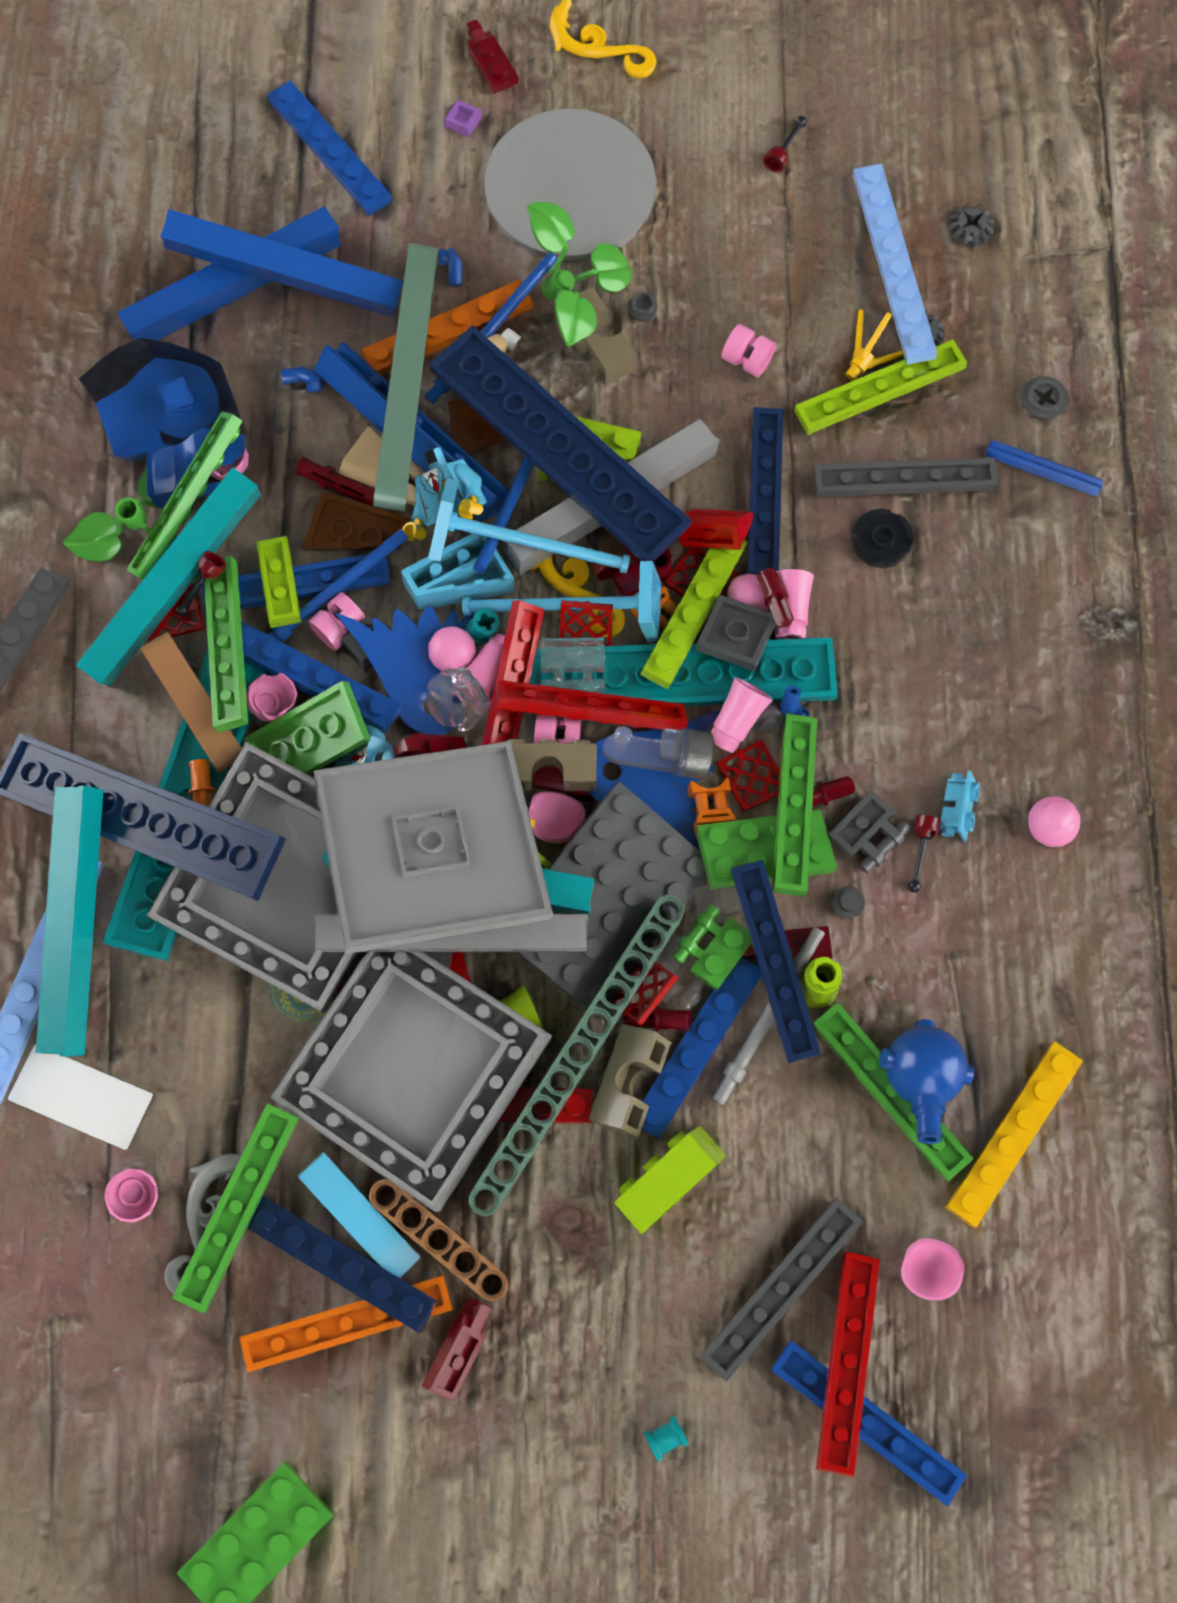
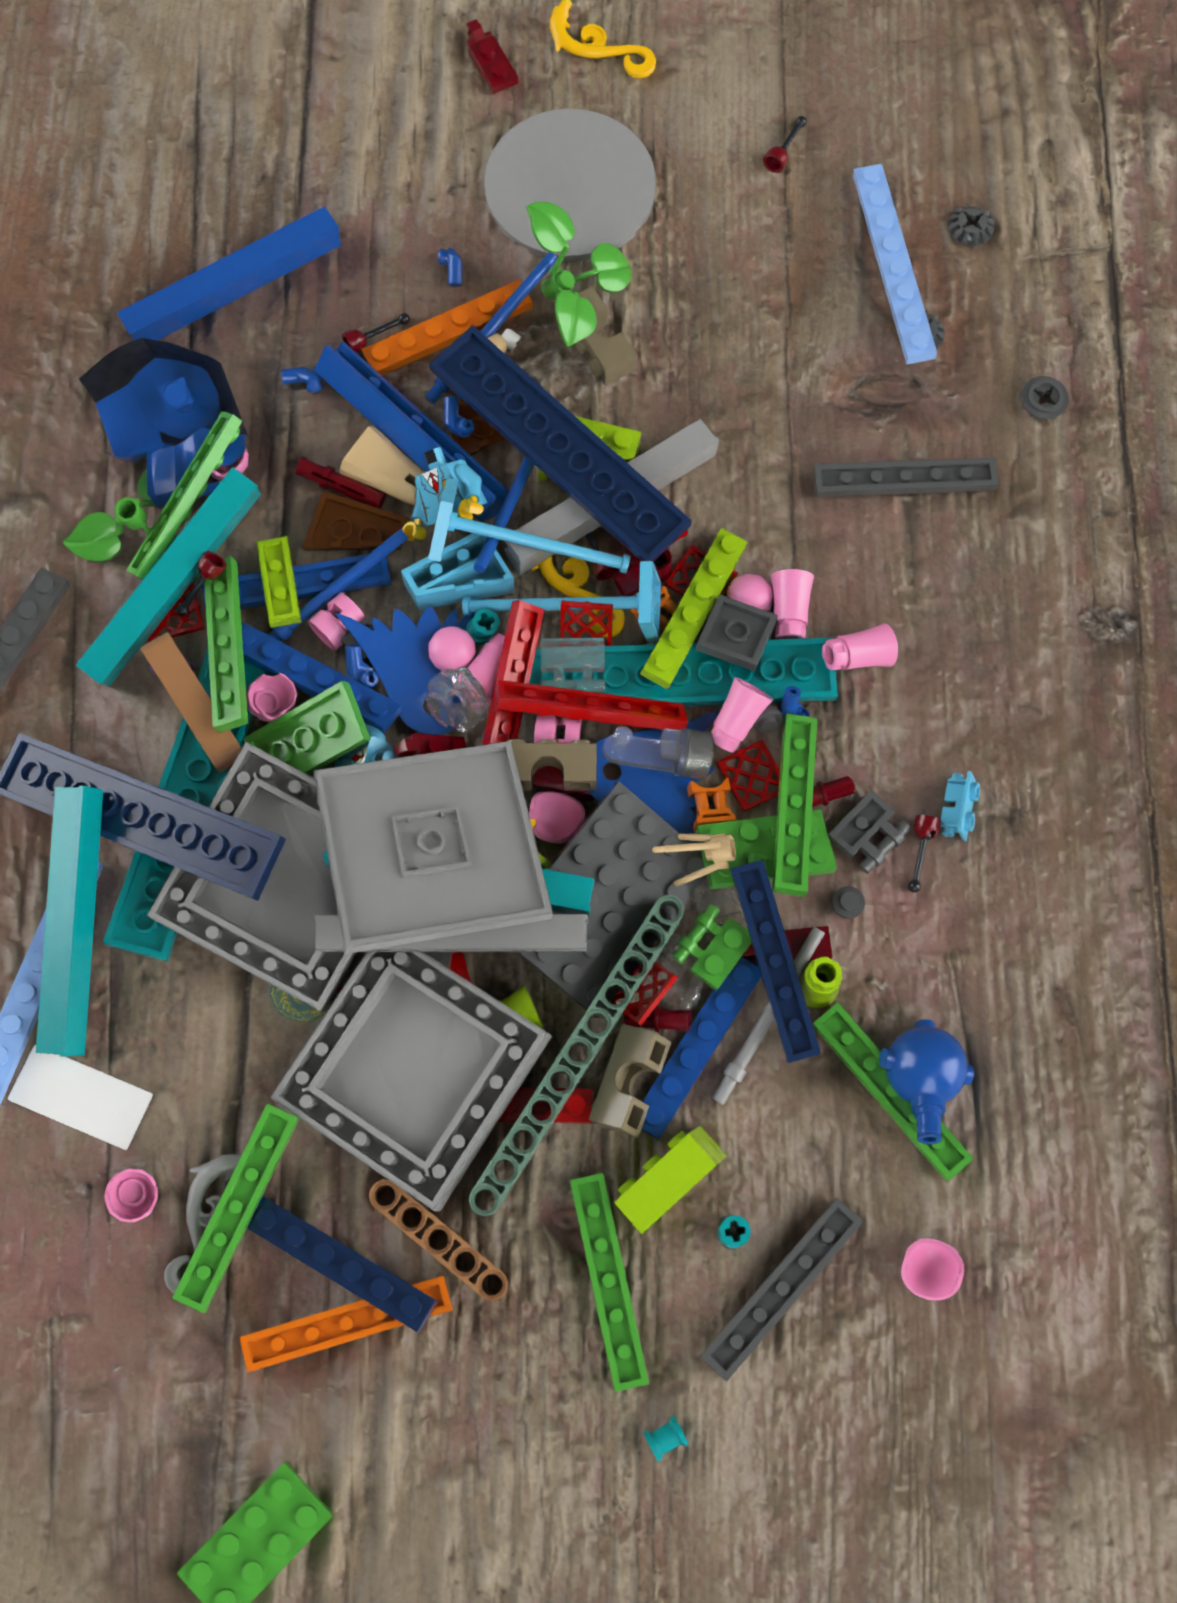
(201, 782): orange axle -> none
(280, 263): blue tile -> none
(329, 148): blue plate -> none
(357, 340): none -> hinge
(357, 668): none -> blue arm
(358, 1216): medium azure slope -> none
(405, 378): sand green beam -> none
(454, 421): none -> blue arm
(458, 1350): dark red hinge -> none
(462, 118): medium lavender tile -> none
(609, 1282): none -> bright green plate
(642, 306): dark grey plate -> none
(716, 528): red tile -> none
(717, 848): none -> tan plant
(739, 345): bright pink wheel -> none
(739, 1222): none -> teal bush
(765, 489): dark blue plate -> none
(775, 597): dark red axle -> none
(848, 1365): red plate -> none
(862, 357): yellow plant -> none
(862, 649): none -> bright pink plant
(876, 1428): blue plate -> none
(878, 388): lime plate -> none
(882, 538): black tile -> none
(1013, 1135): yellow plate -> none
(1044, 468): blue axle -> none
(1054, 821): bright pink piece -> none

